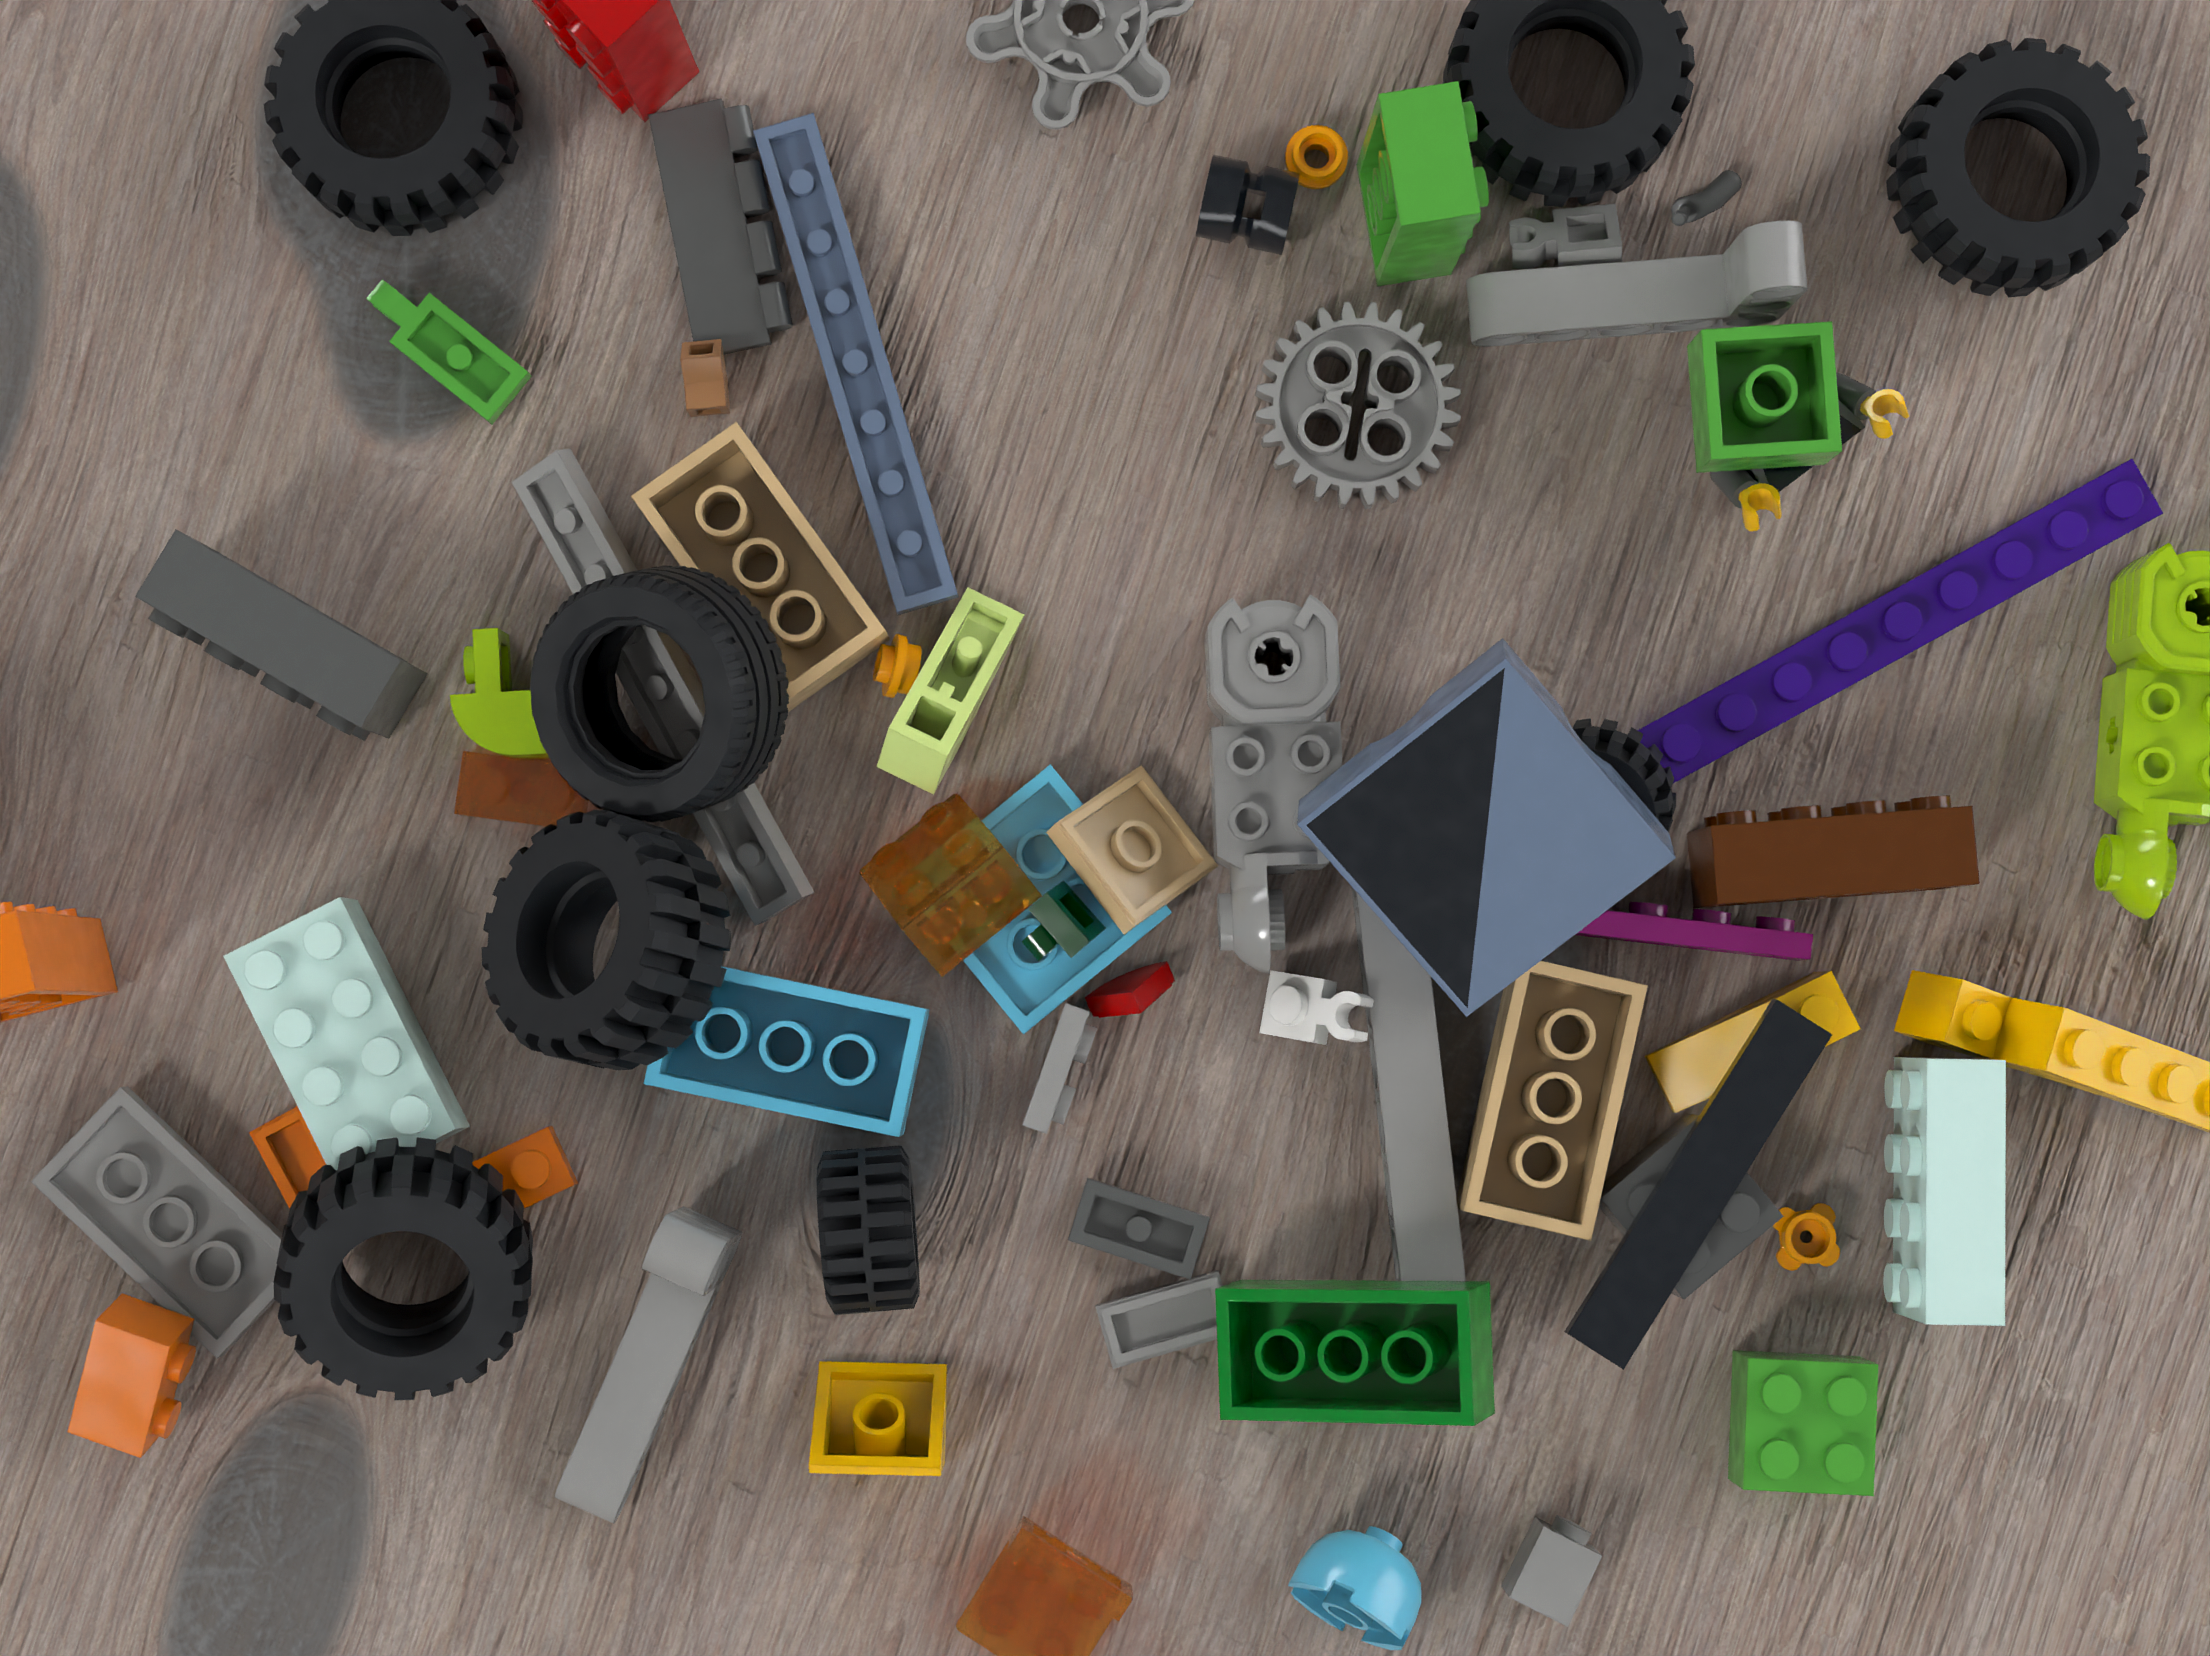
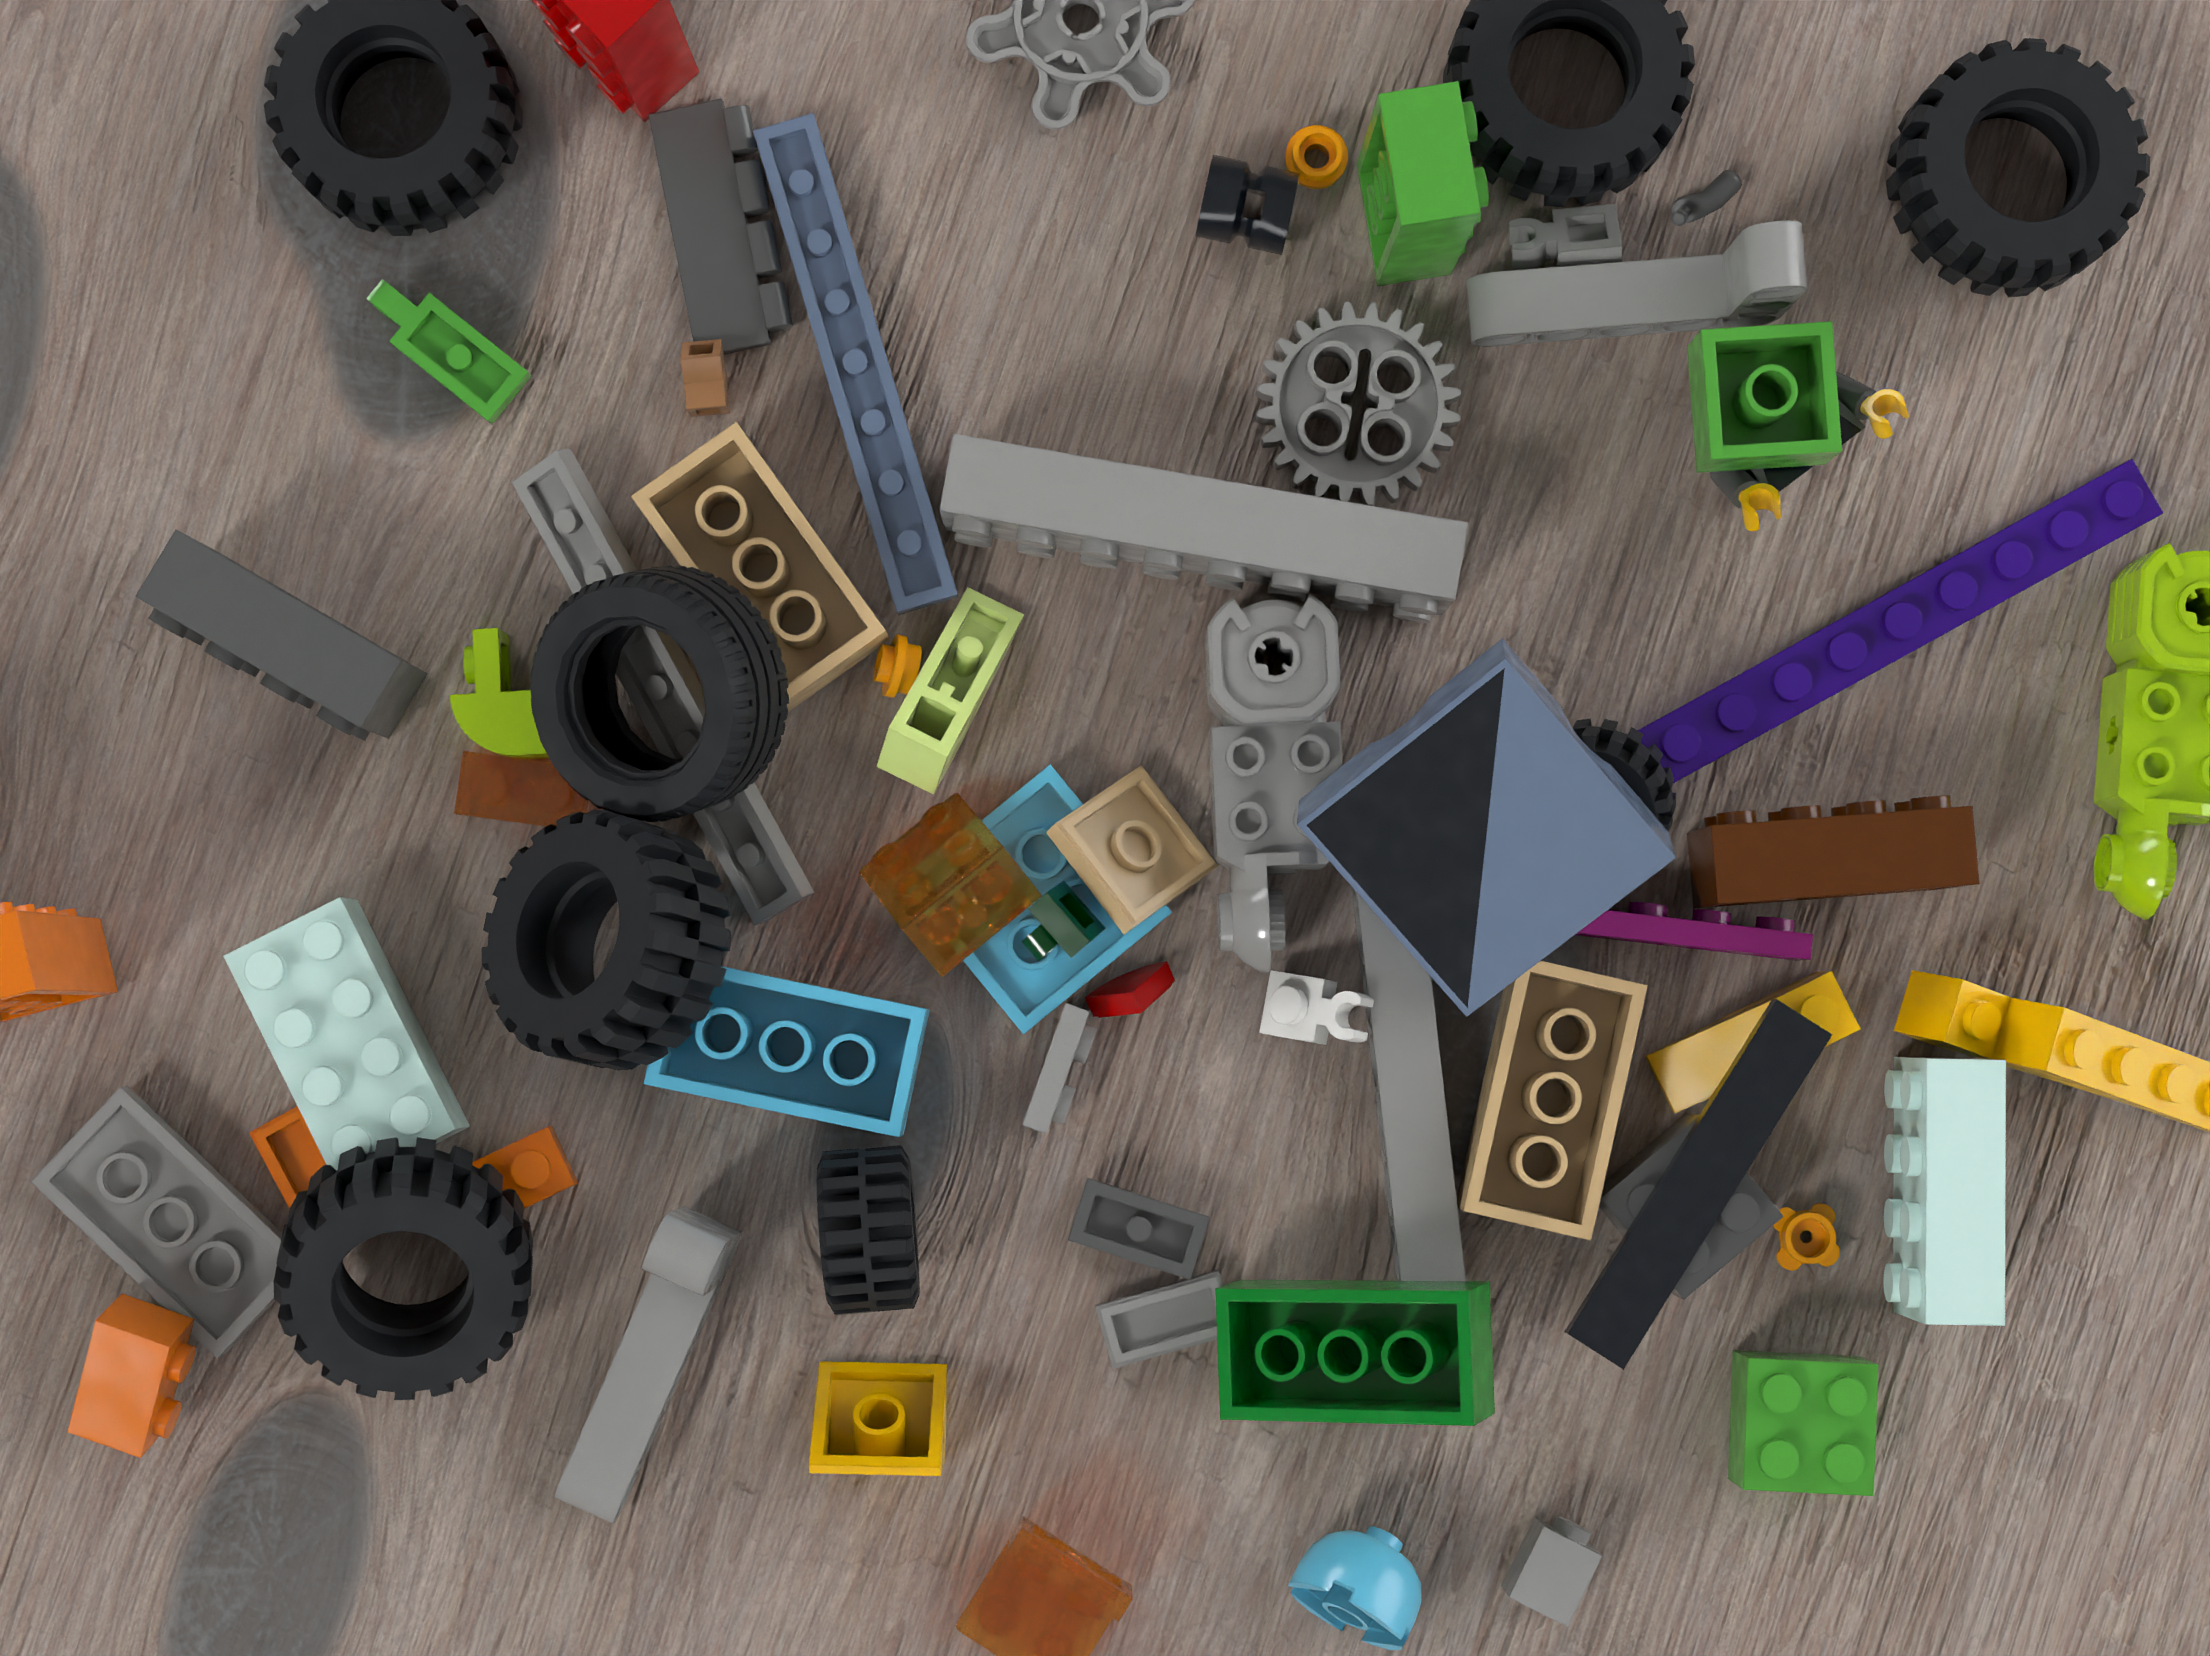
(1201, 528): none -> light grey brick

